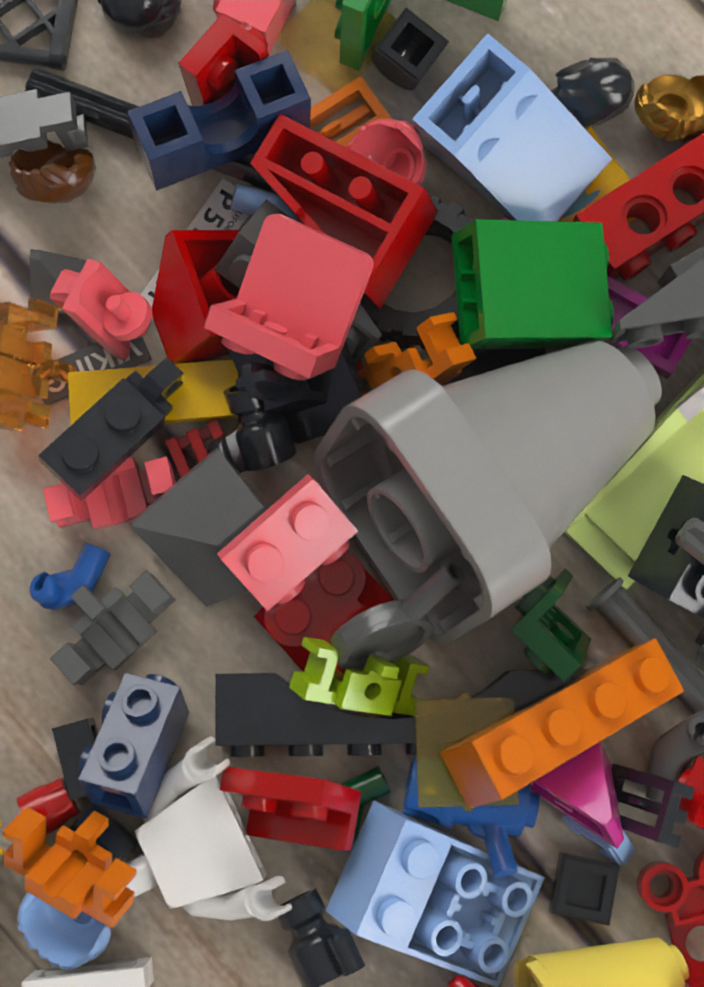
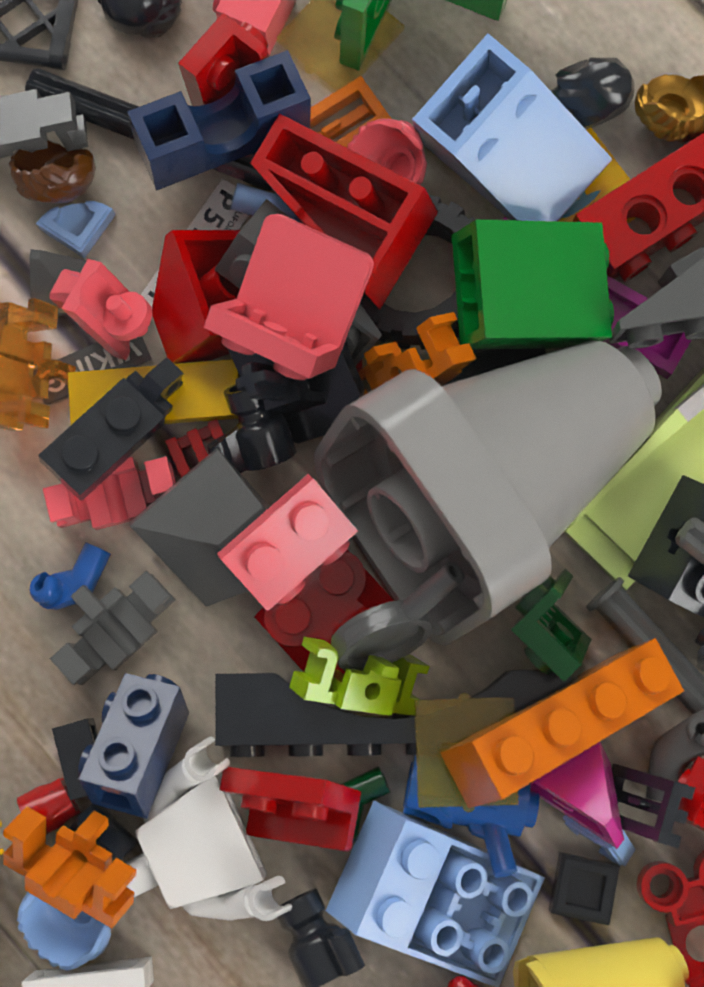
(77, 225): none -> light blue tile
(408, 50): black brick -> none

